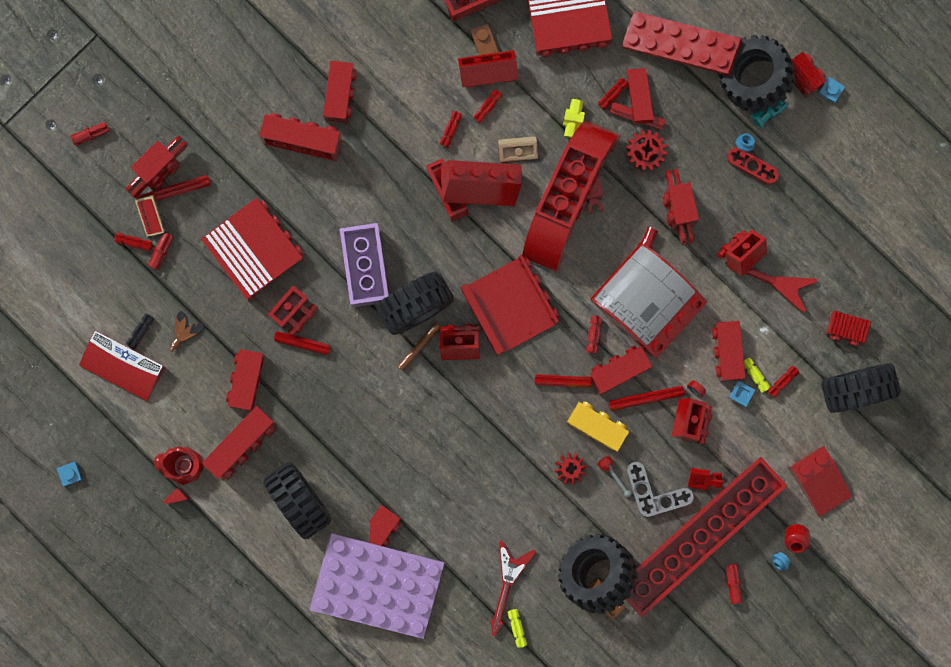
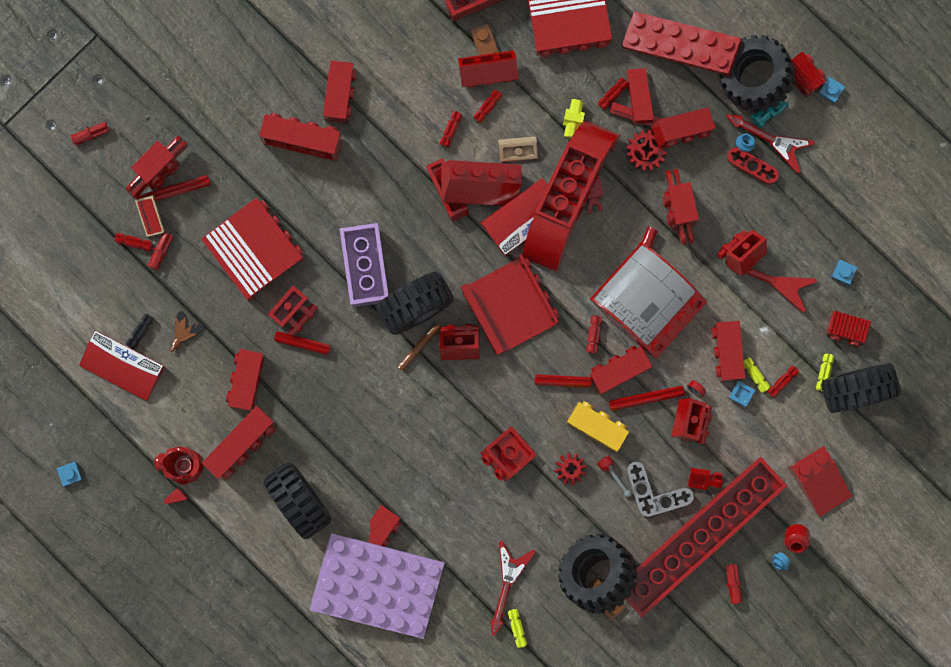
(507, 454): none -> red plate
(511, 222): none -> red slope
(683, 127): none -> red brick
(782, 145): none -> piece
(825, 370): none -> neon yellow axle
(844, 272): none -> dark azure plate

